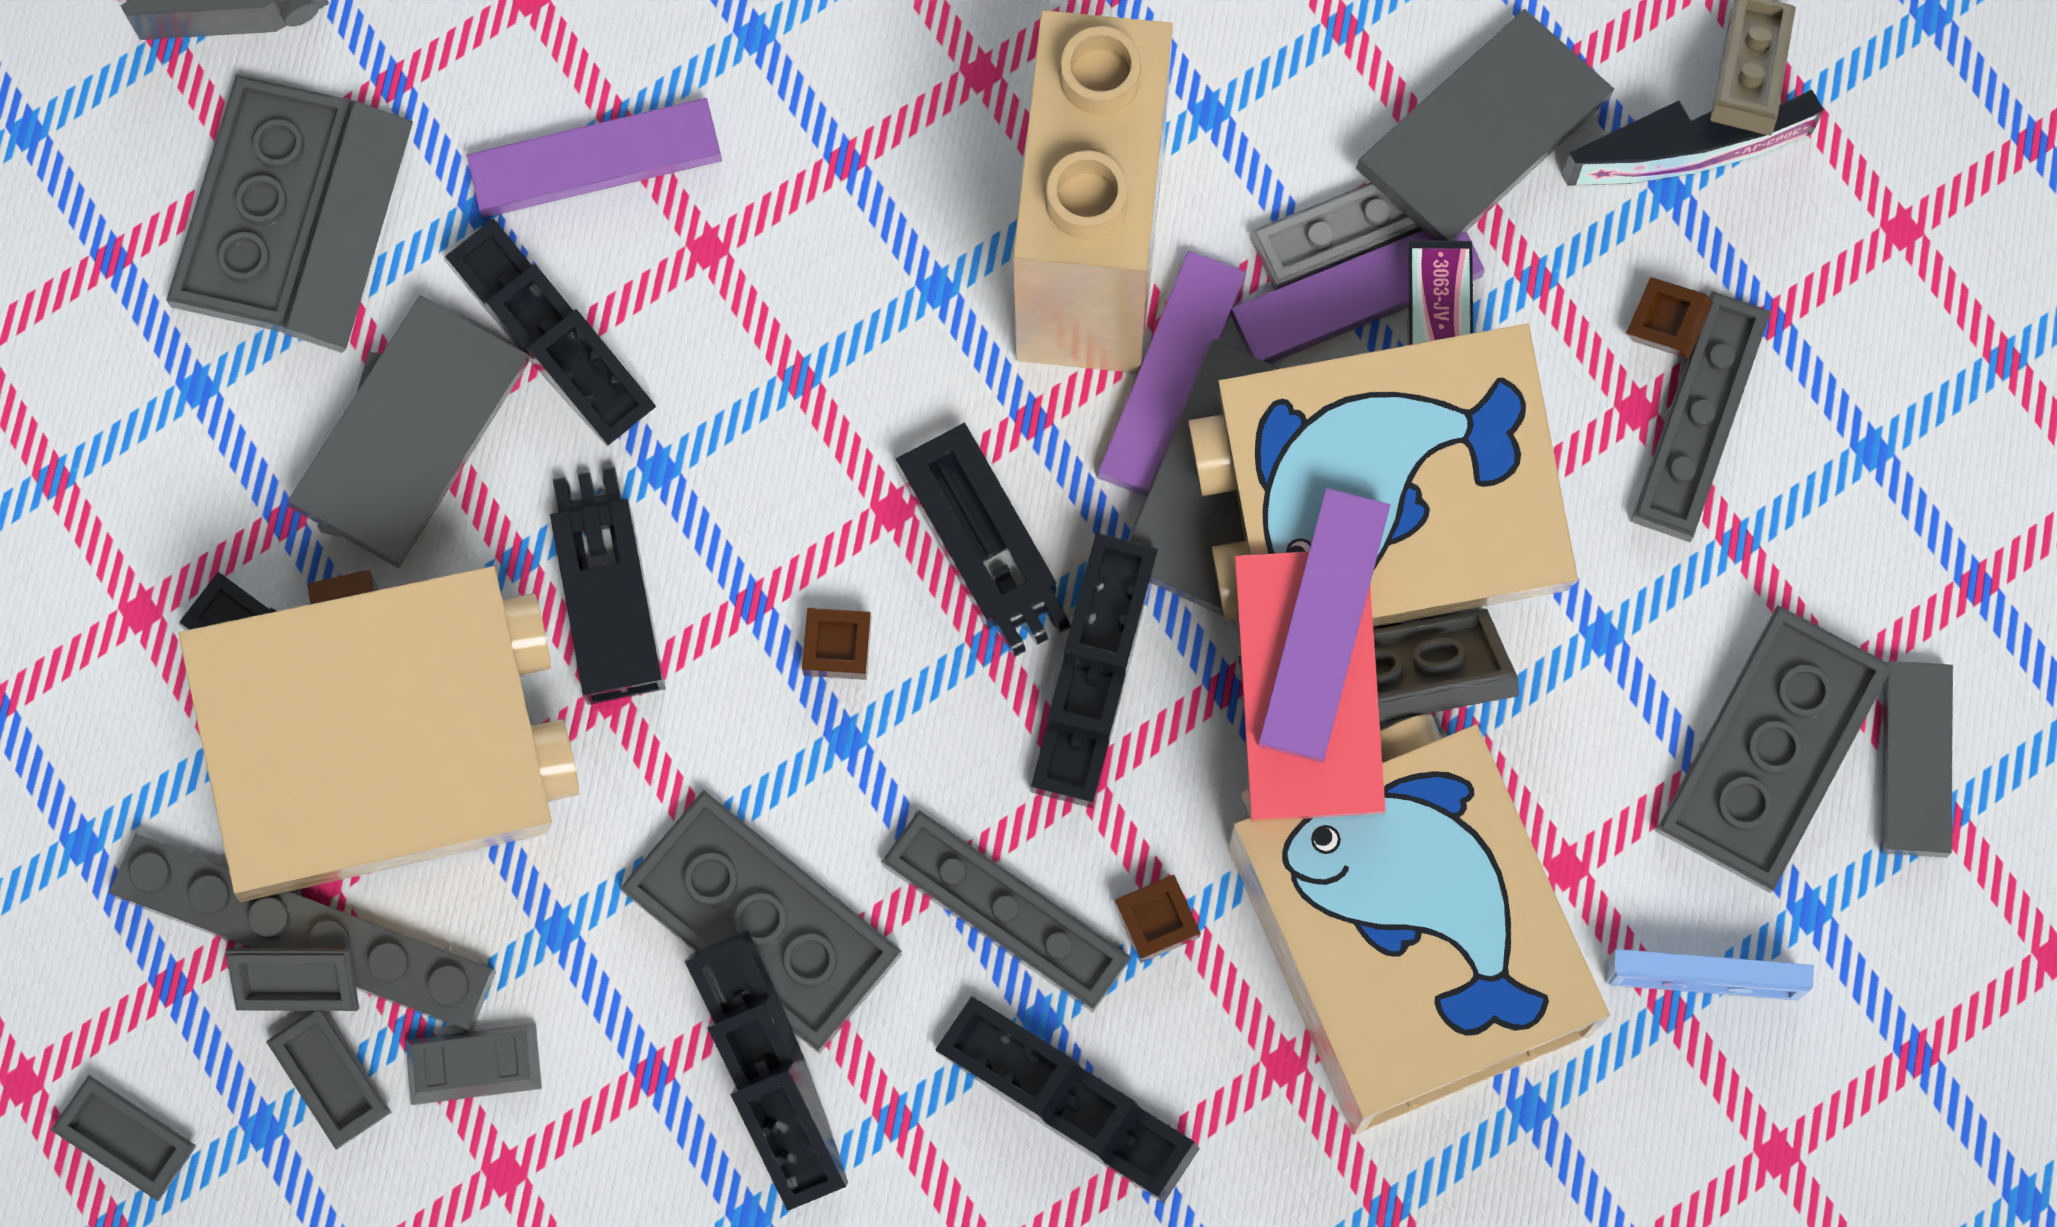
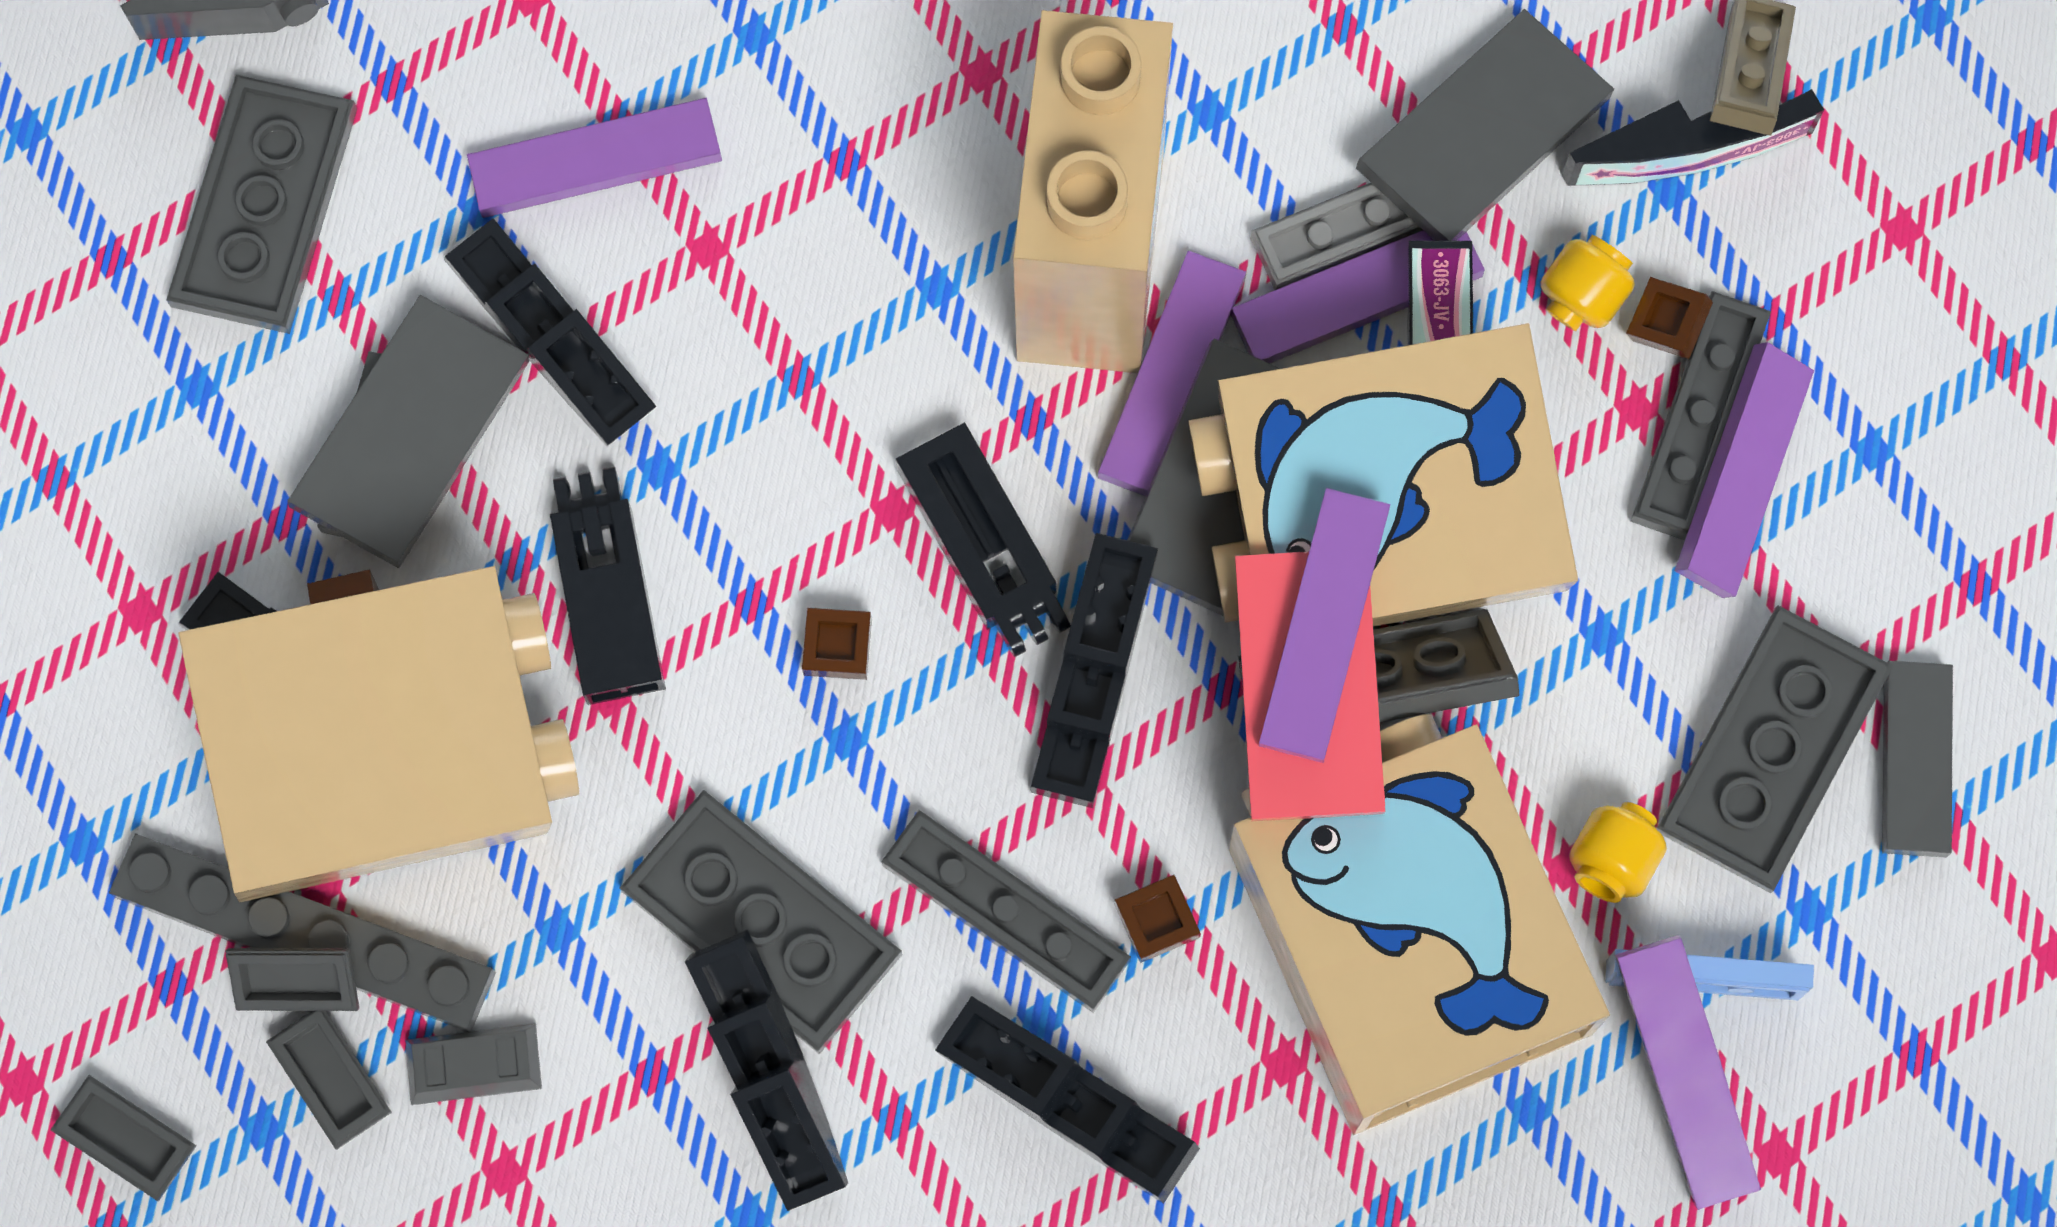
(348, 227): dark grey tile -> none
(1587, 283): none -> yellow head
(1617, 852): none -> yellow head
(1688, 1072): none -> medium lavender tile
(1744, 470): none -> medium lavender tile

